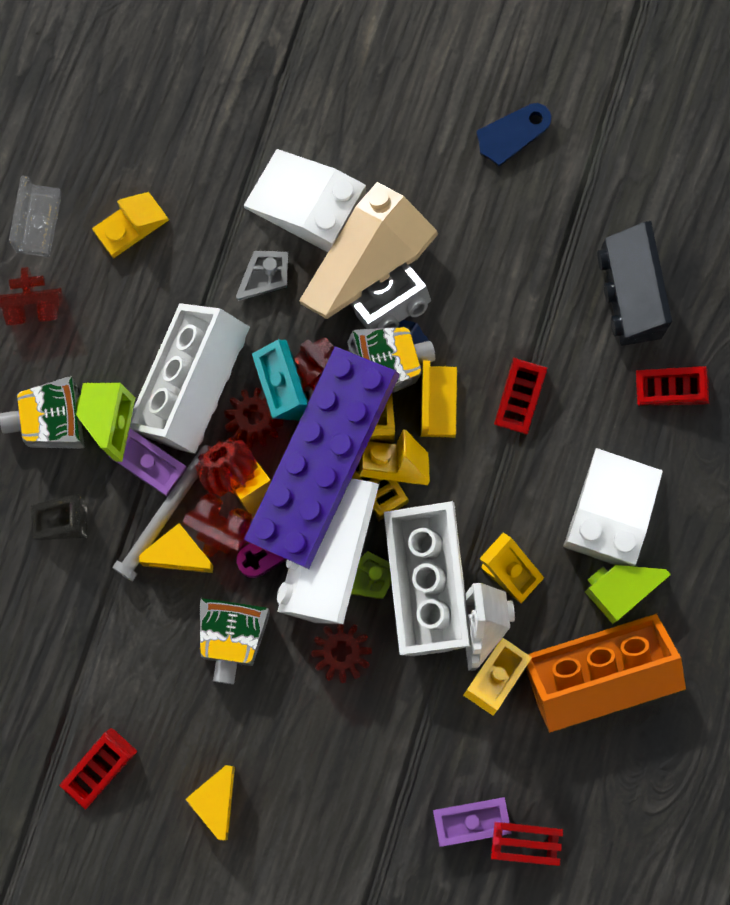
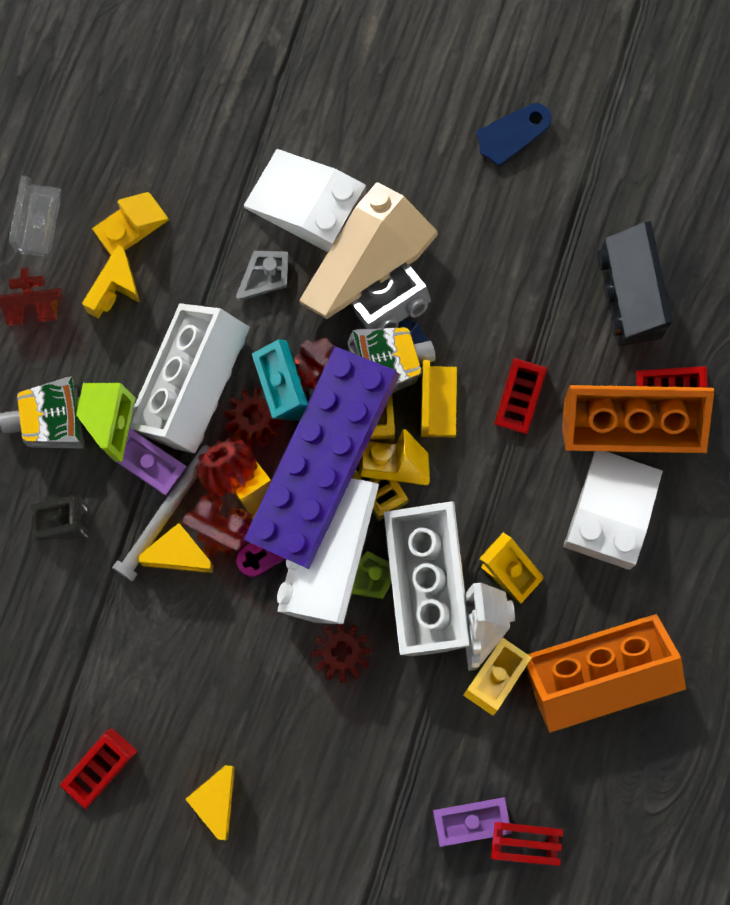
(113, 277): none -> yellow slope
(230, 635): torso -> none
(623, 588): lime slope -> none
(637, 418): none -> orange slope

